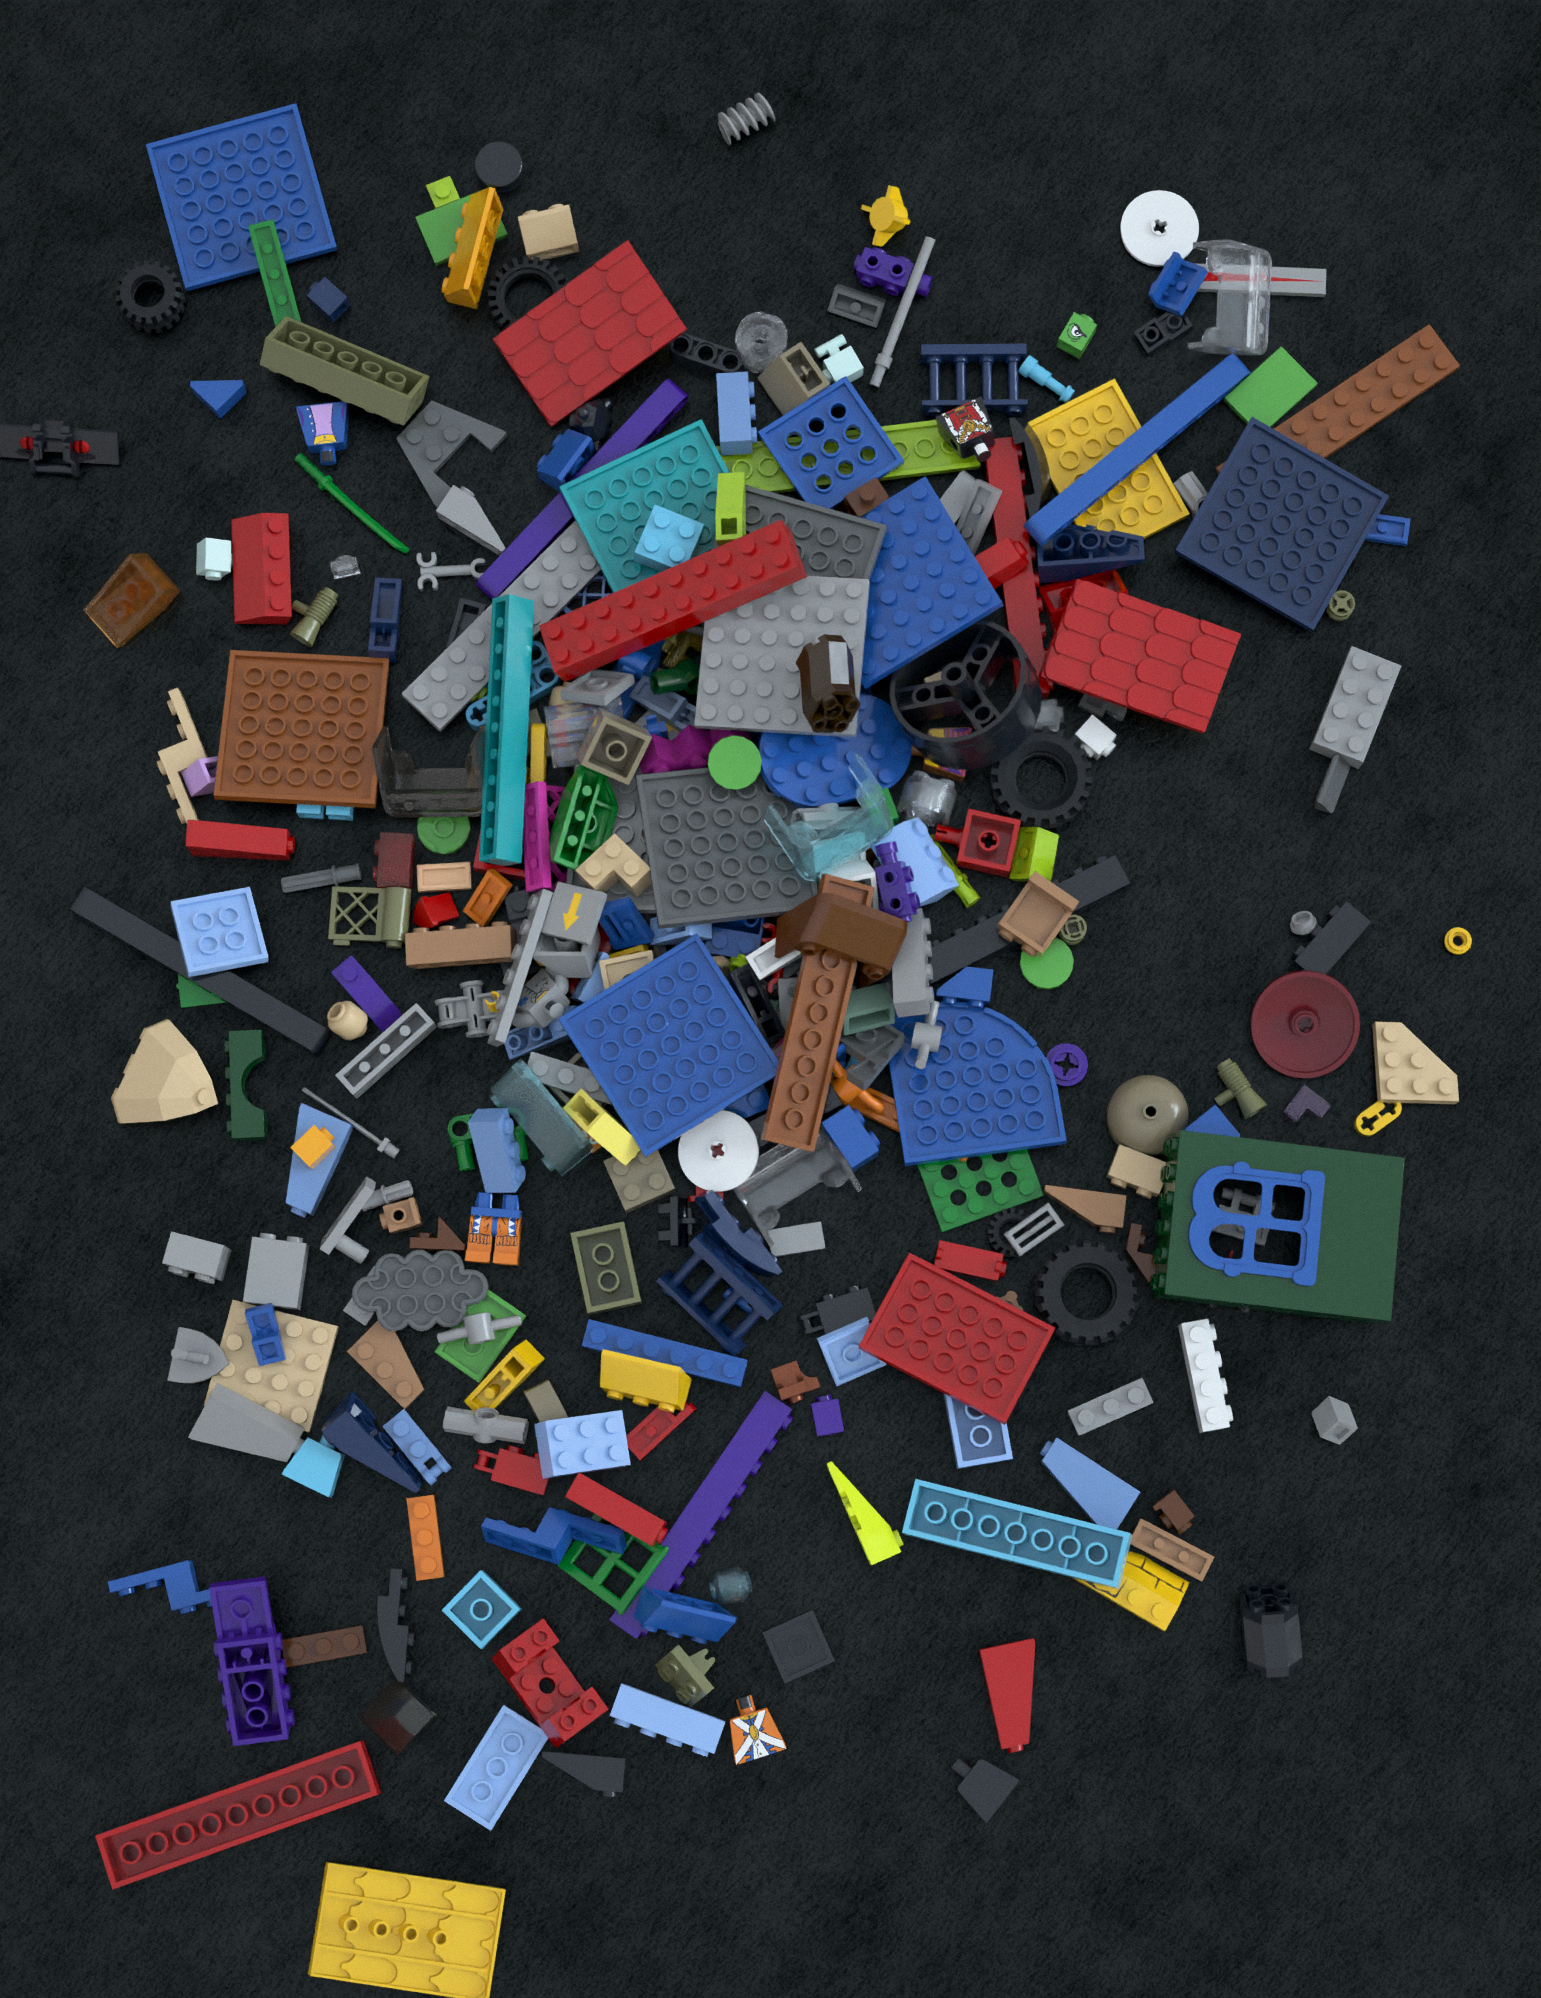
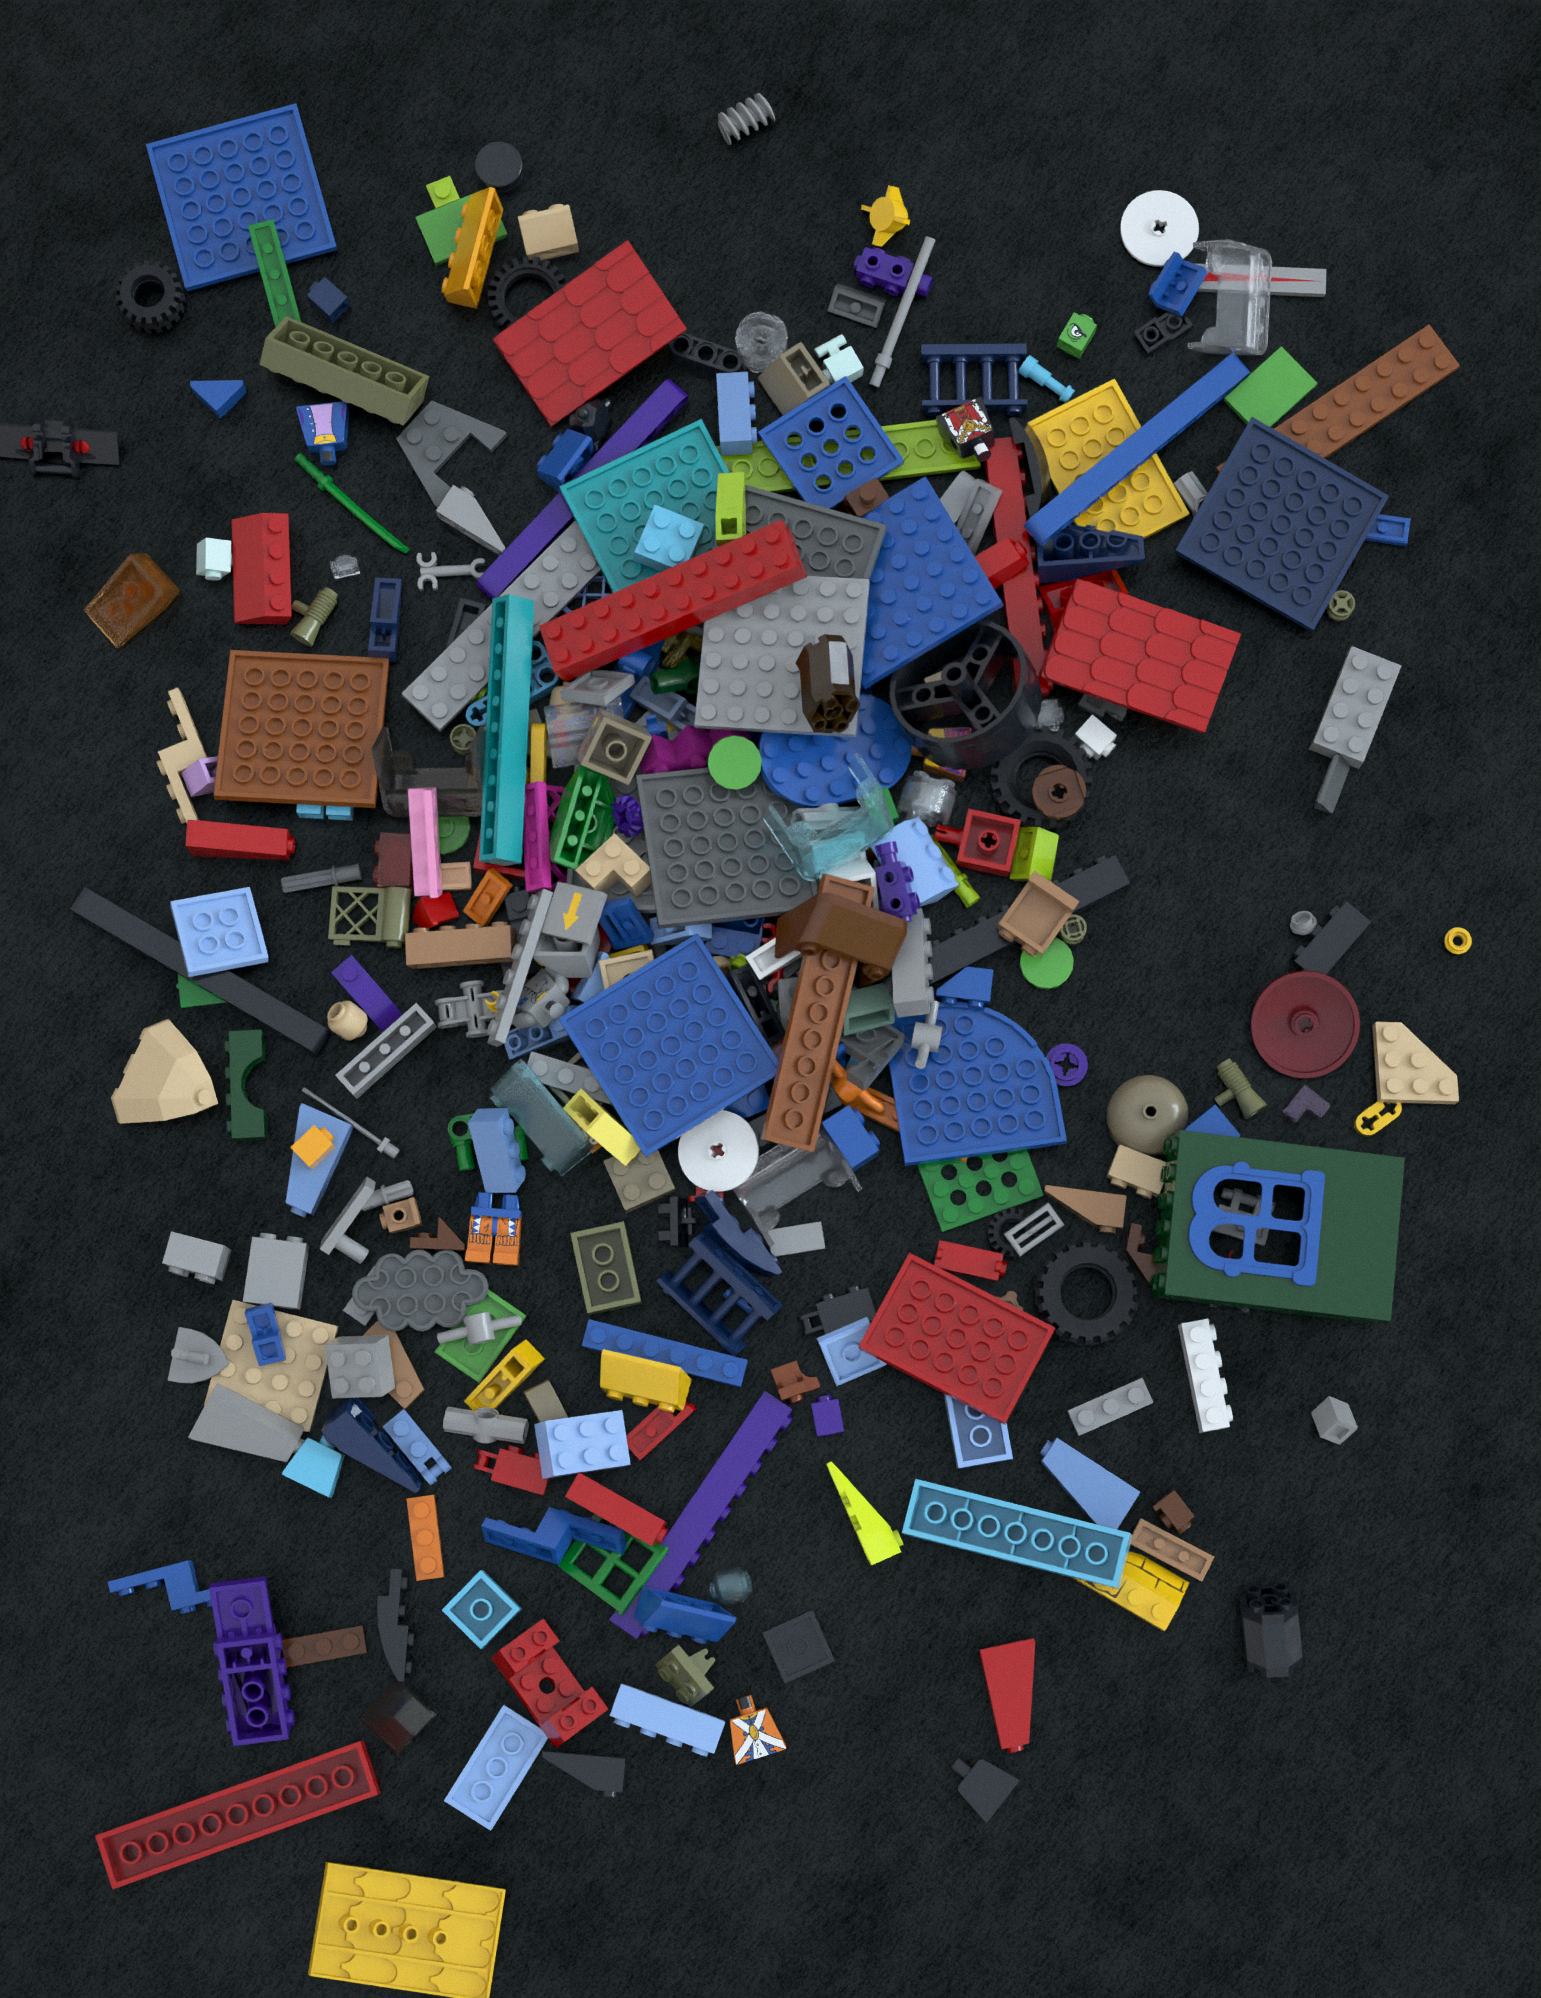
(360, 1366): none -> light grey brick
(425, 842): none -> bright pink fence
(460, 737): none -> olive wheel
(630, 806): none -> dark purple gear
(1066, 779): none -> reddish brown plate

